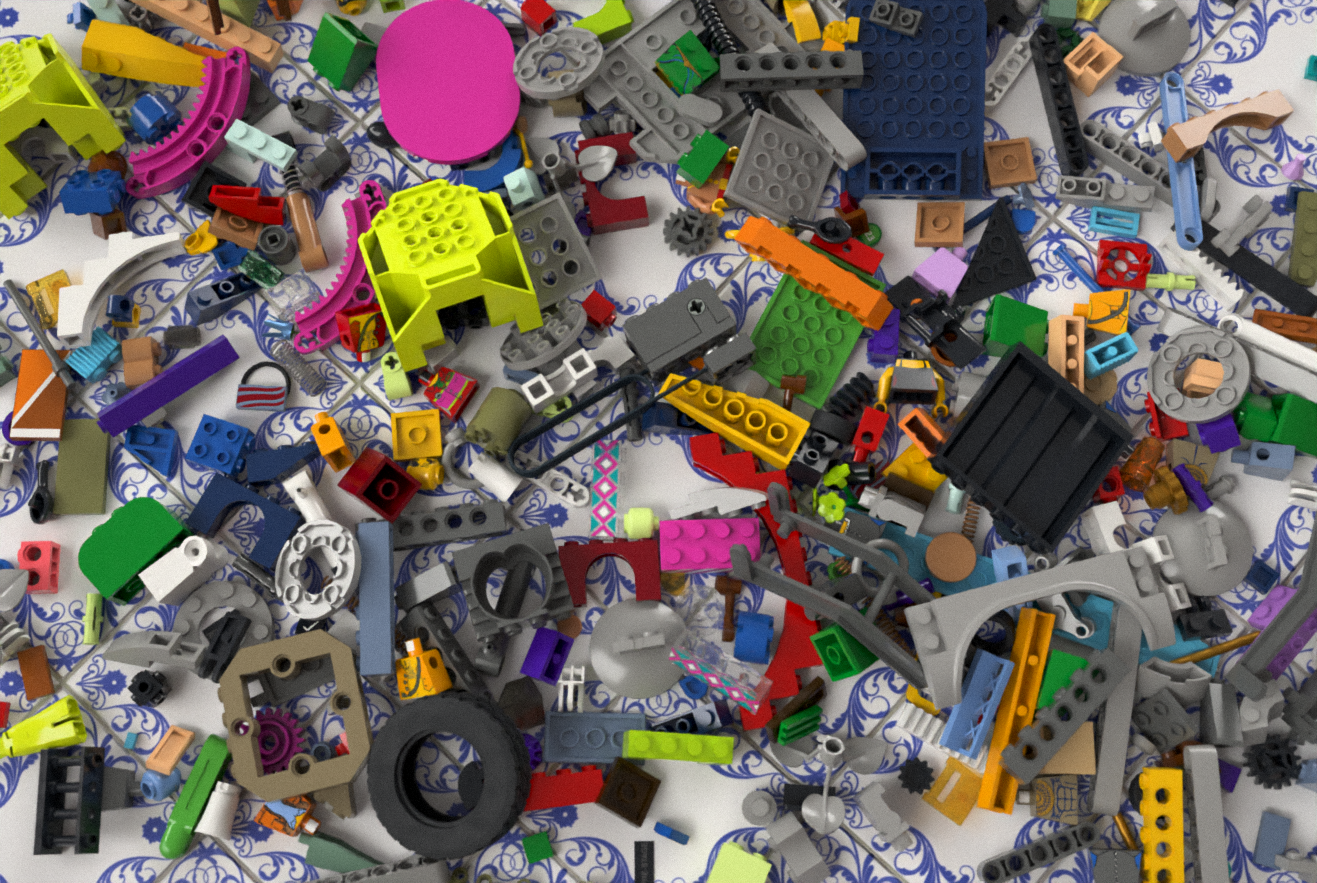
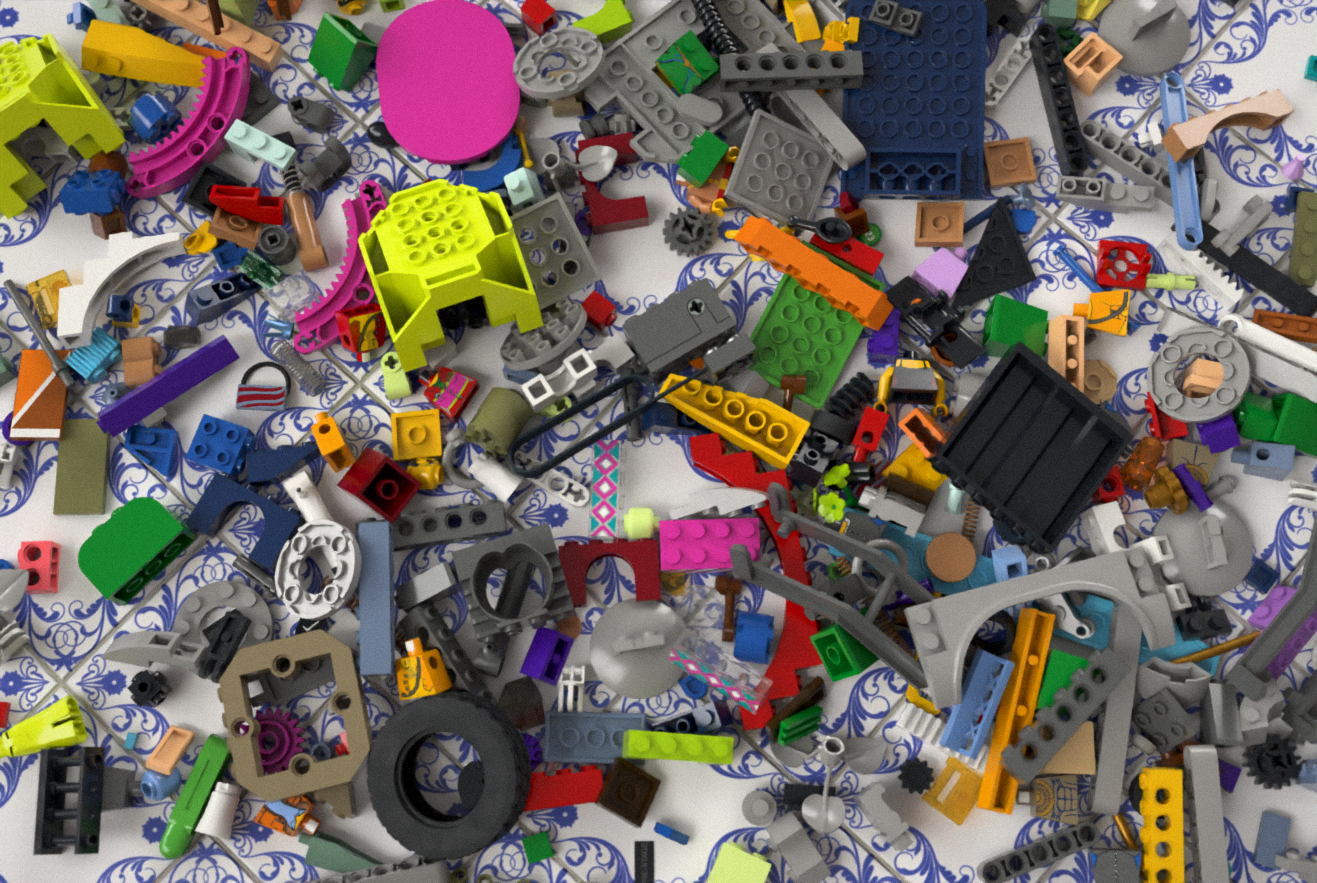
(36, 672): dark orange tile -> none
(41, 503): black piece -> none
(92, 619): yellowish green pin -> none
(184, 570): white piece -> none
(1109, 355): medium azure brick -> none
(1132, 233): medium azure tile -> none

